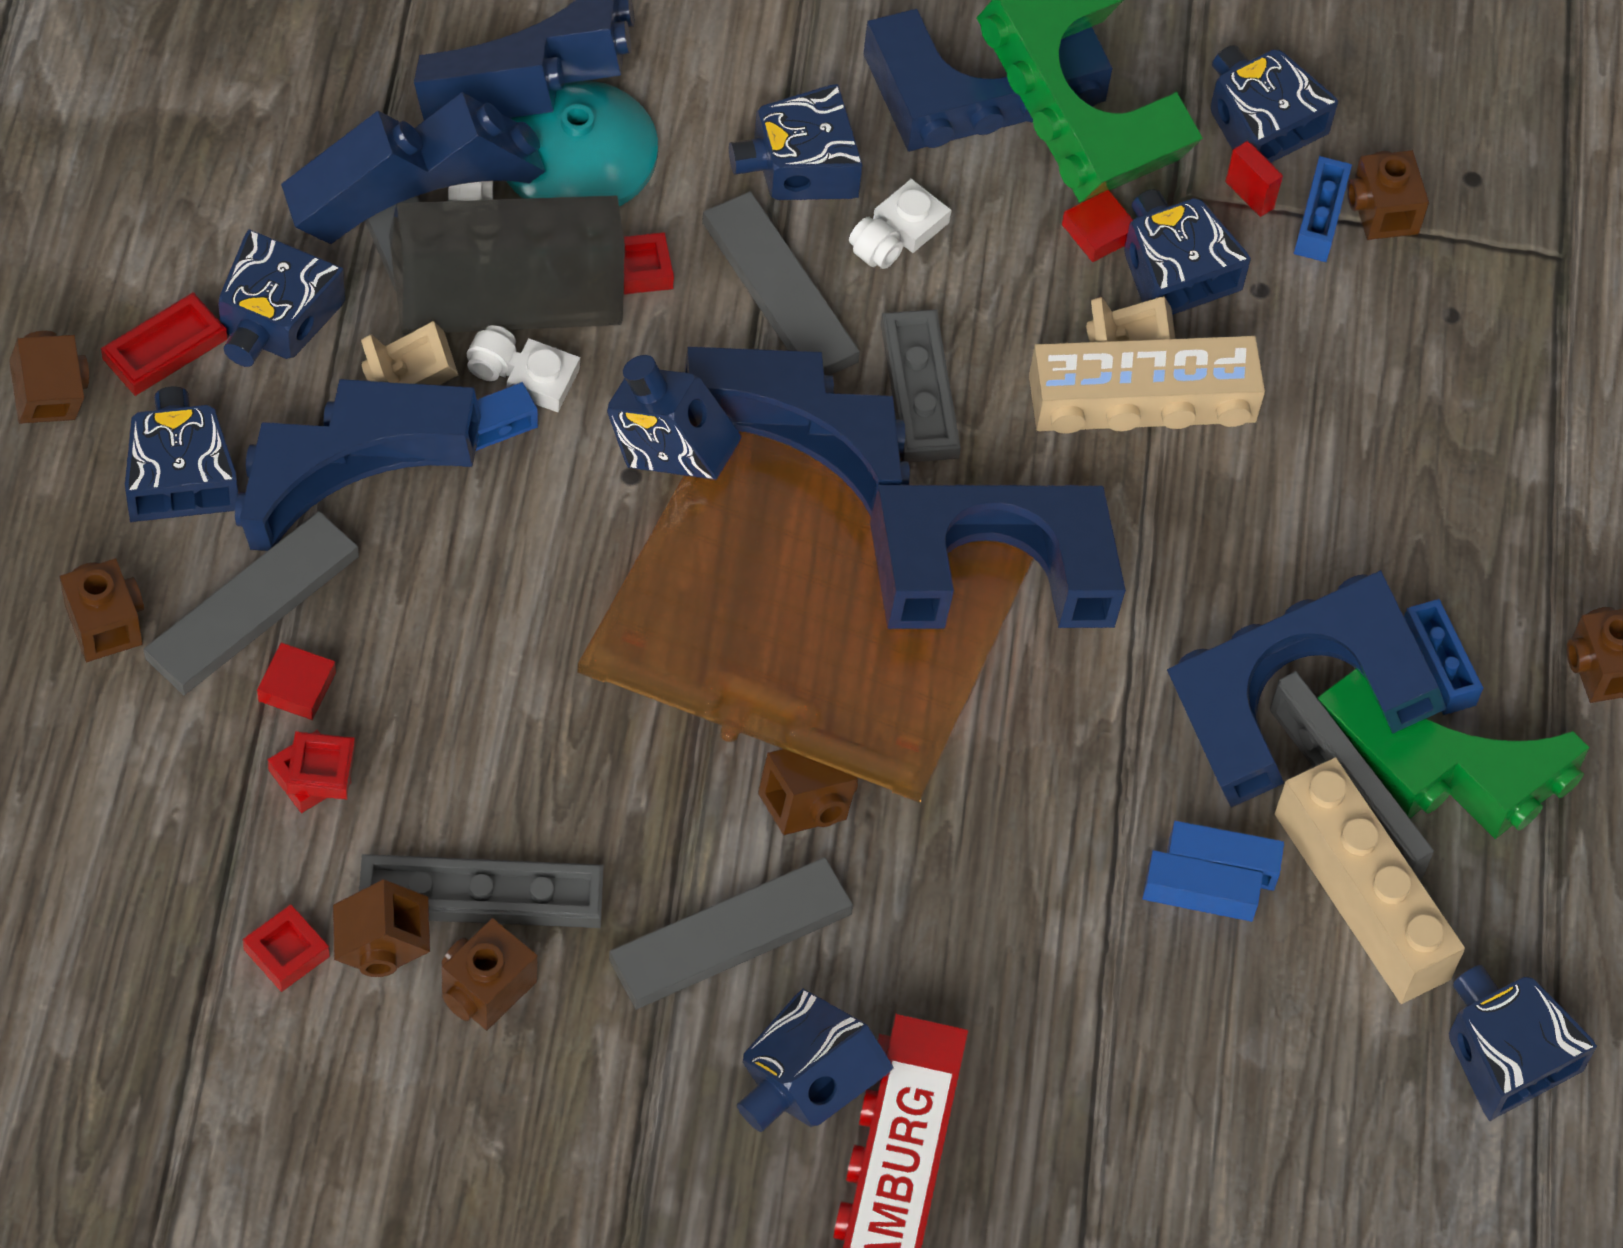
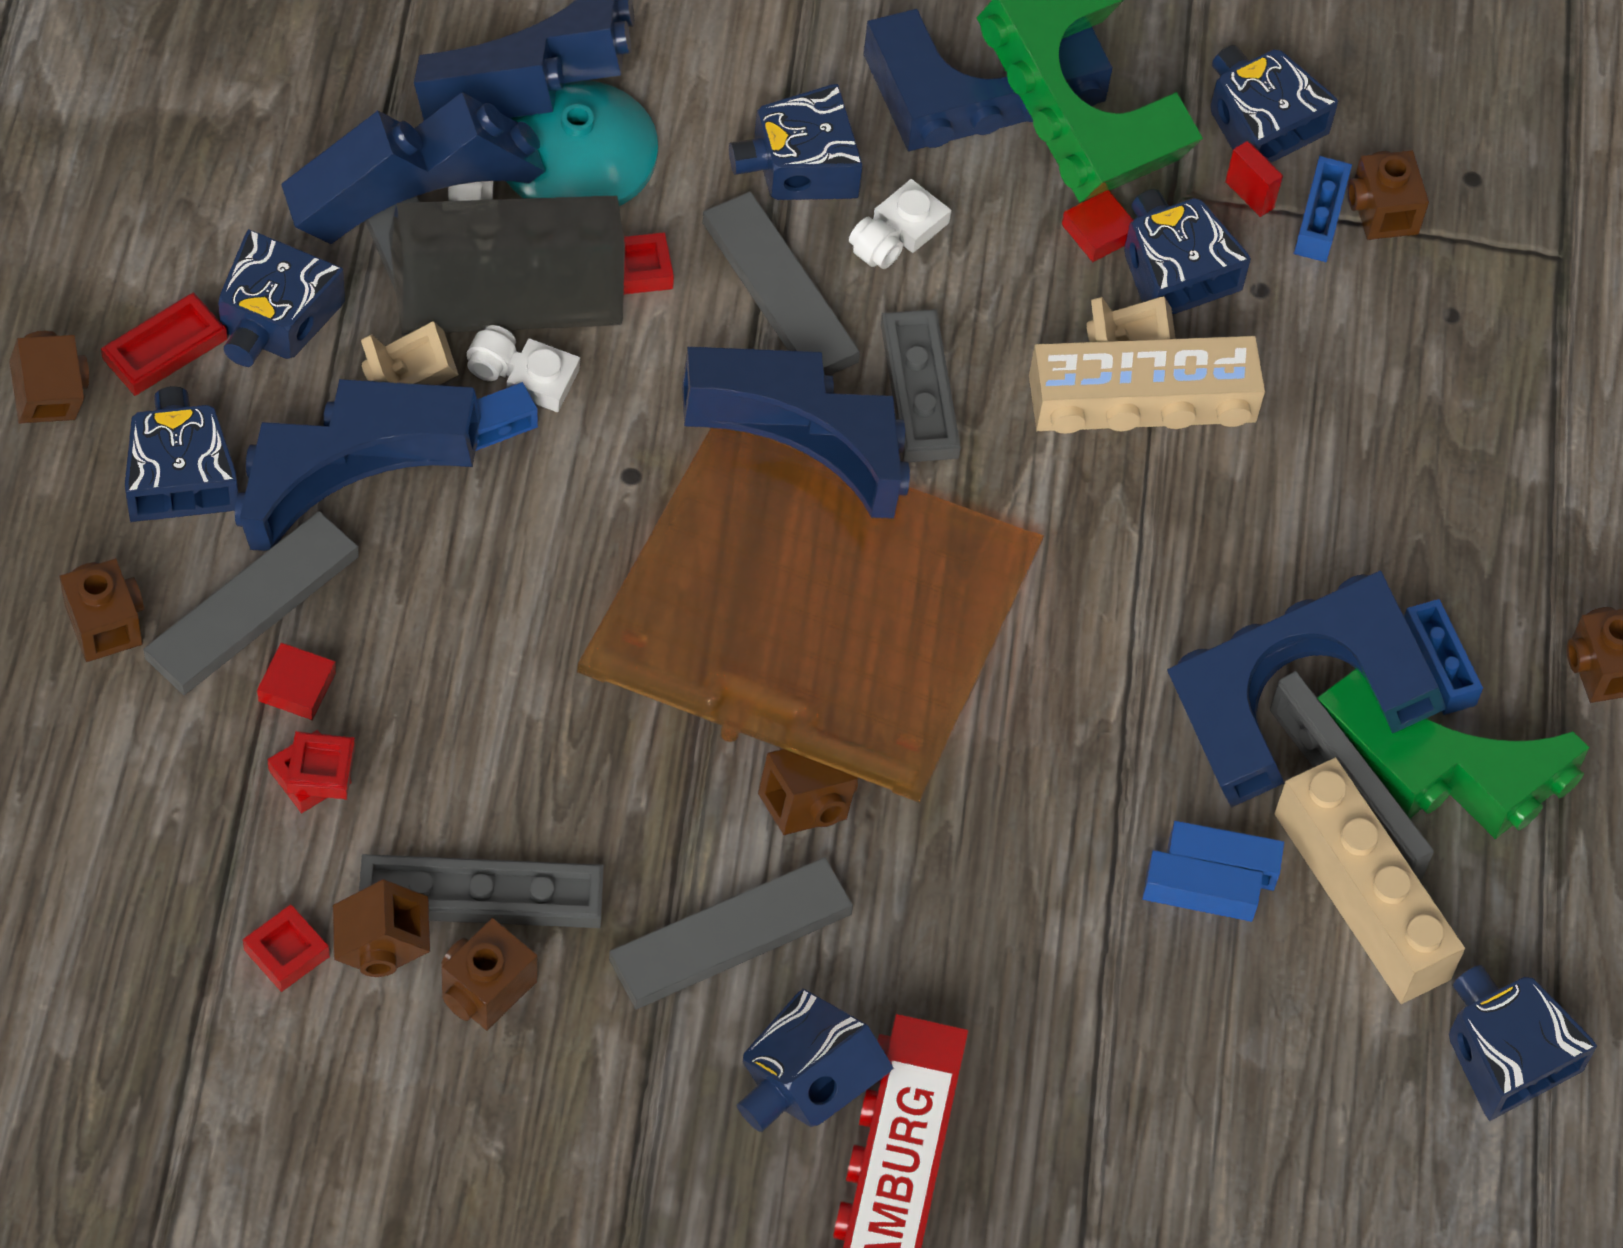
(670, 422): dark blue torso -> none
(1056, 525): dark blue arch -> none

